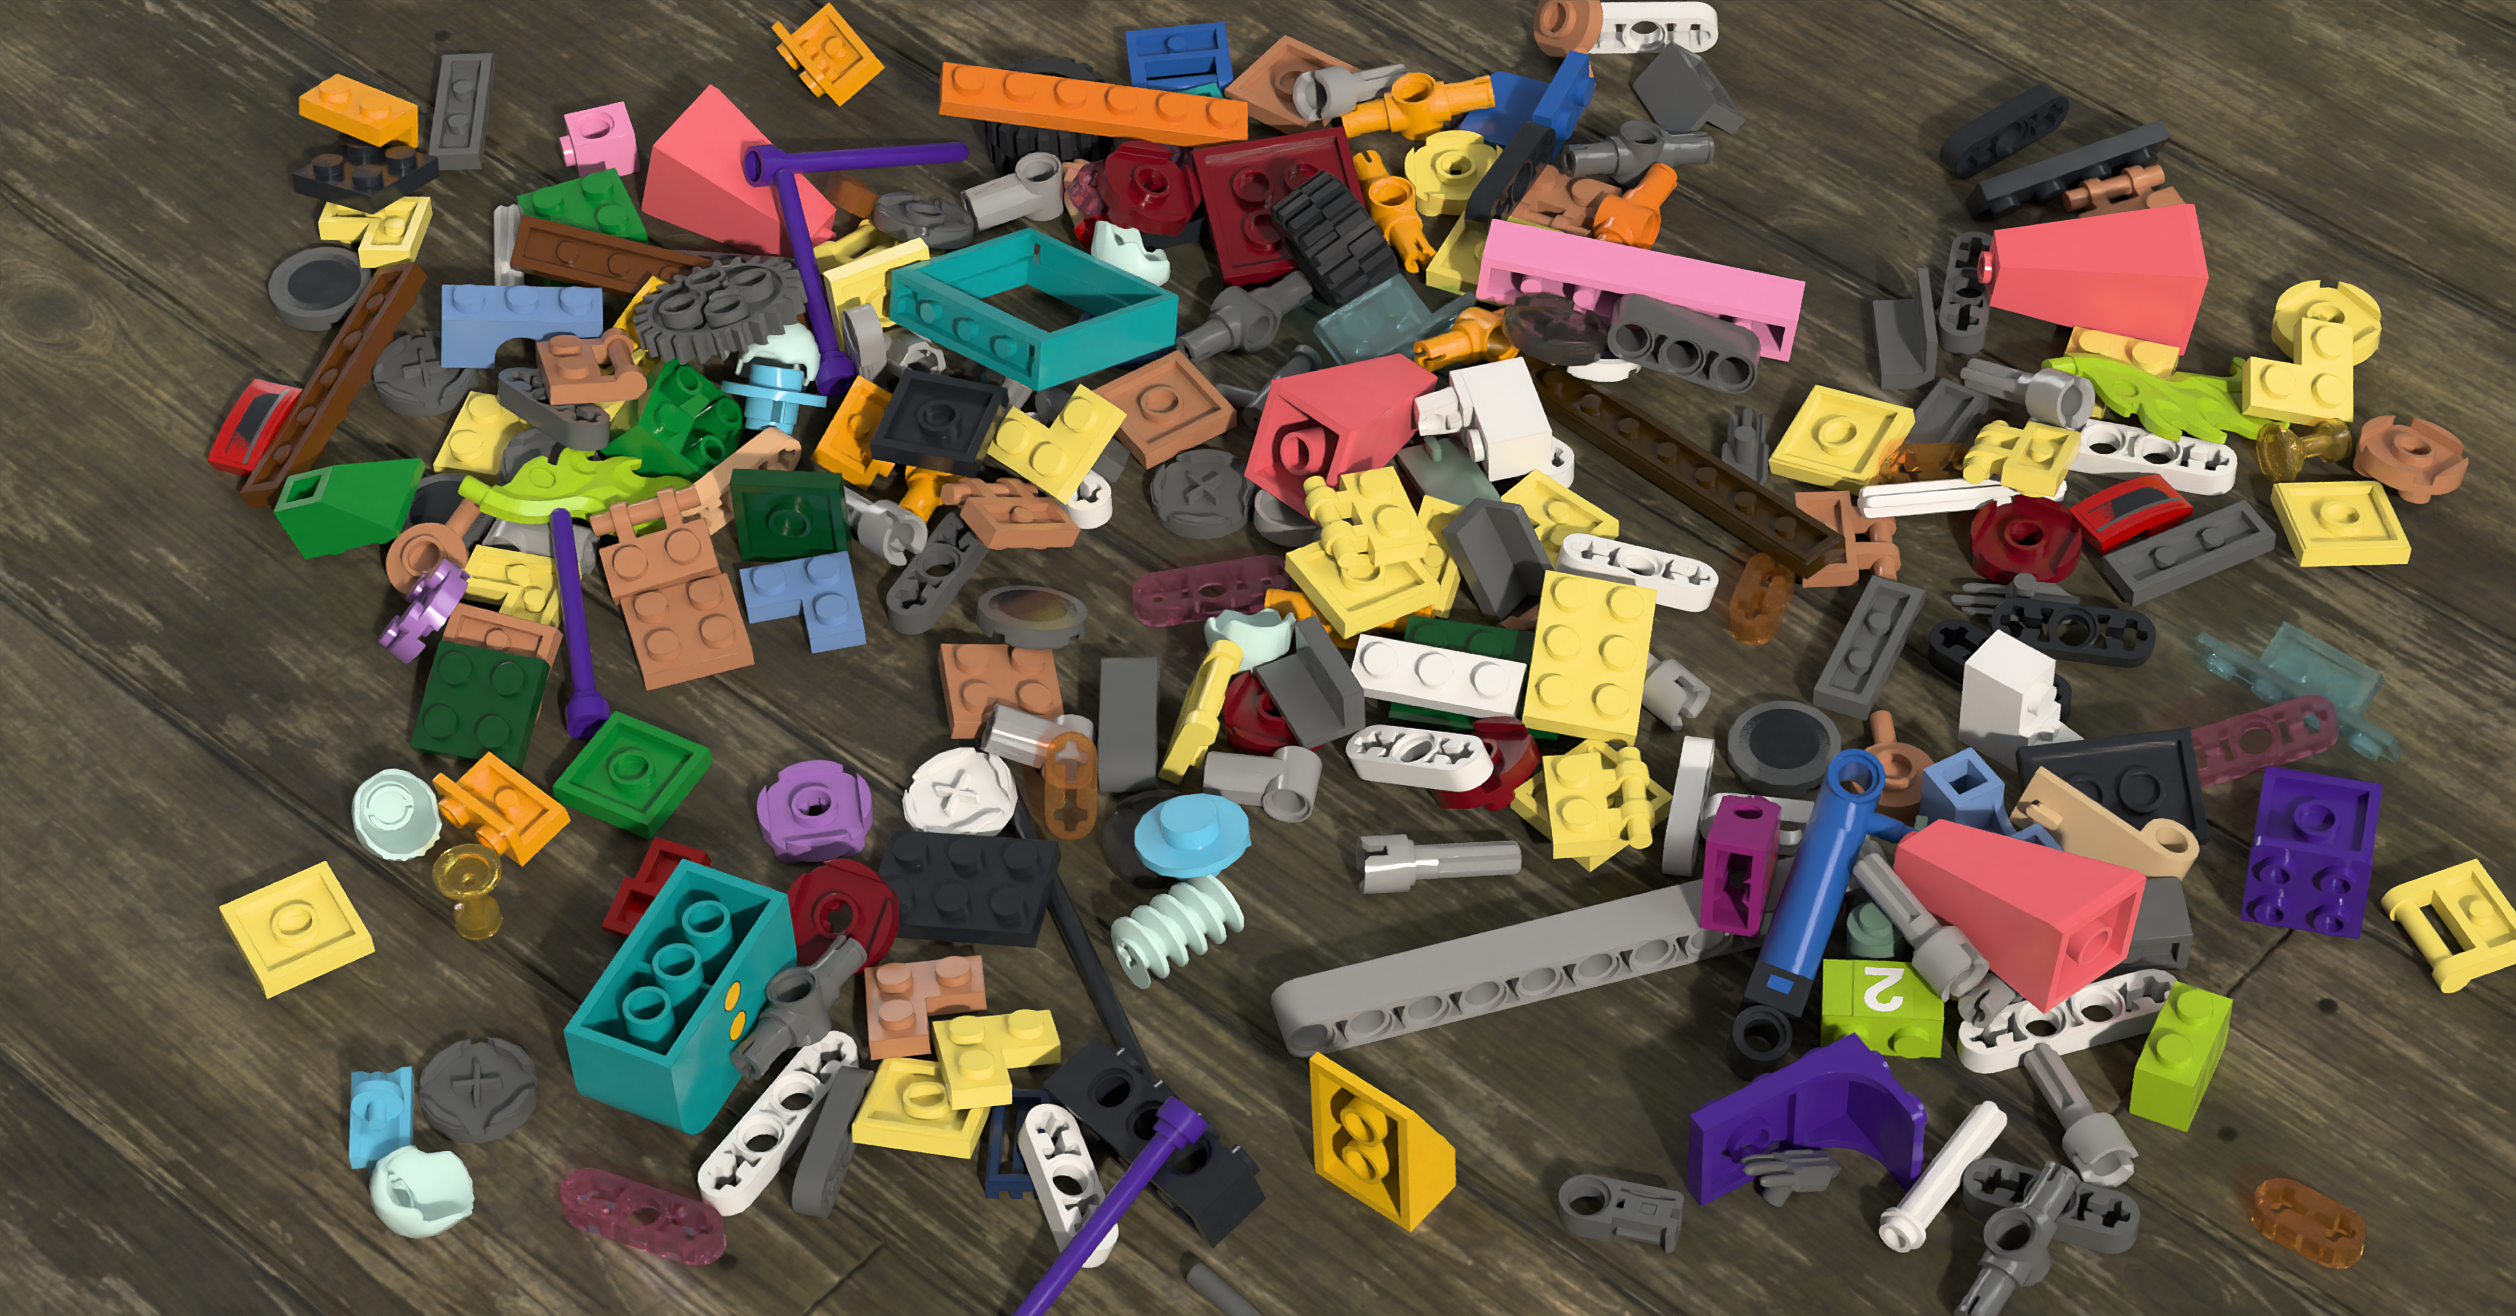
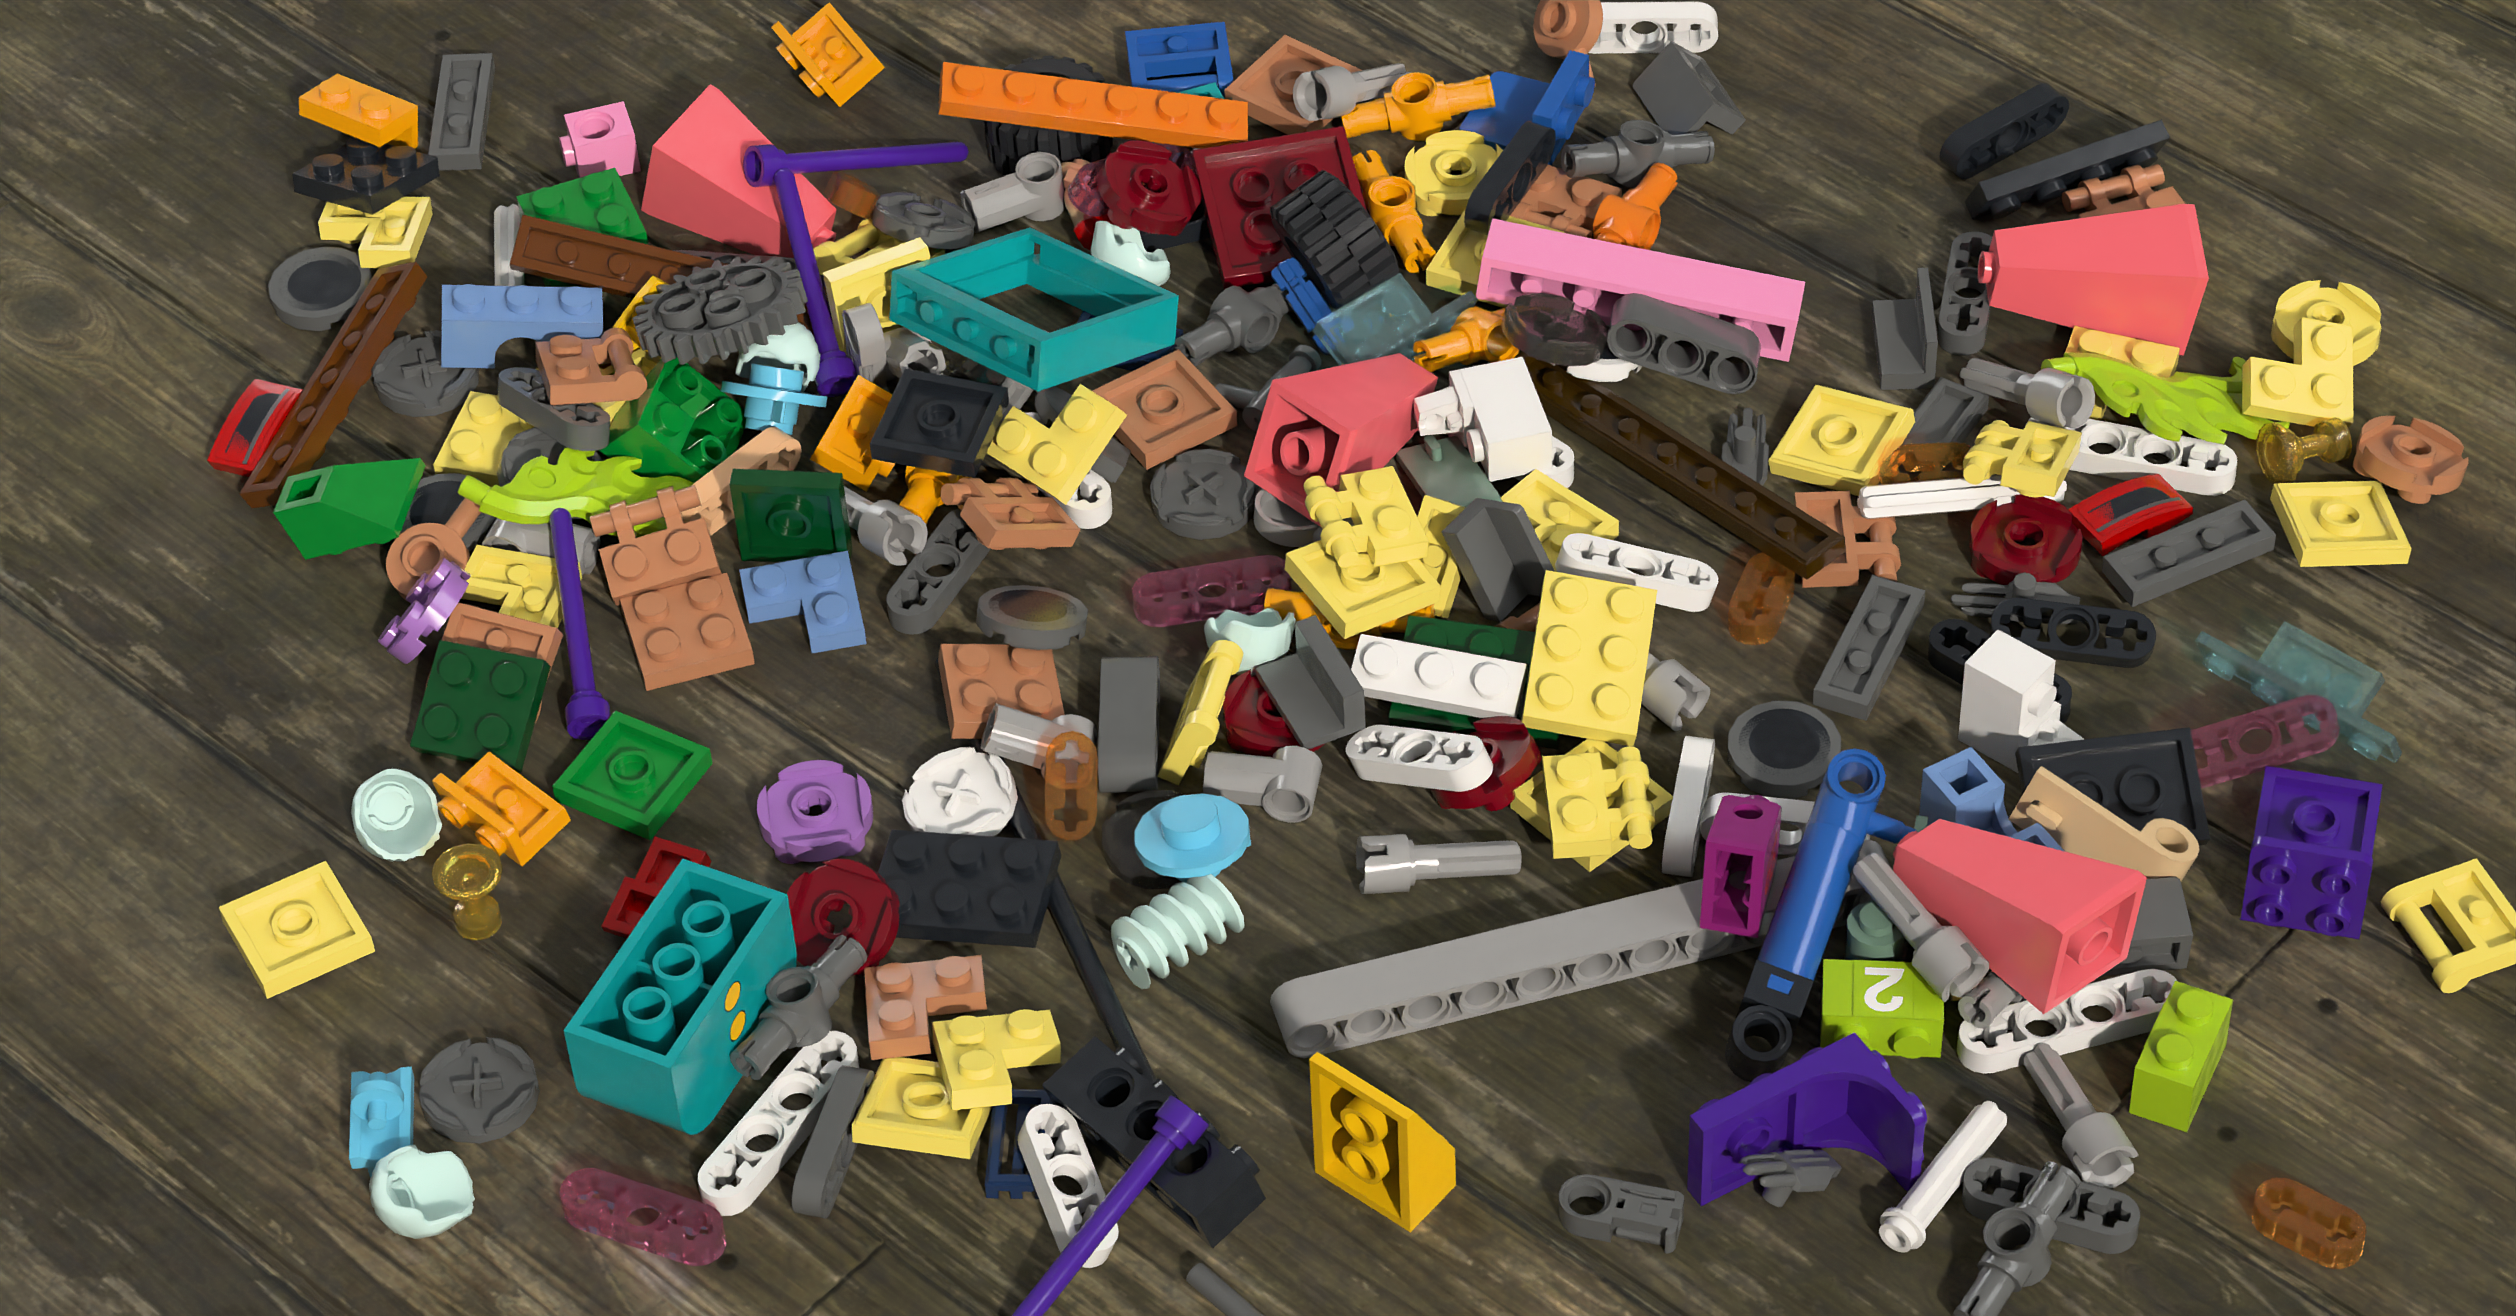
(1302, 296): none -> blue axle
(1902, 767): nougat piece -> none

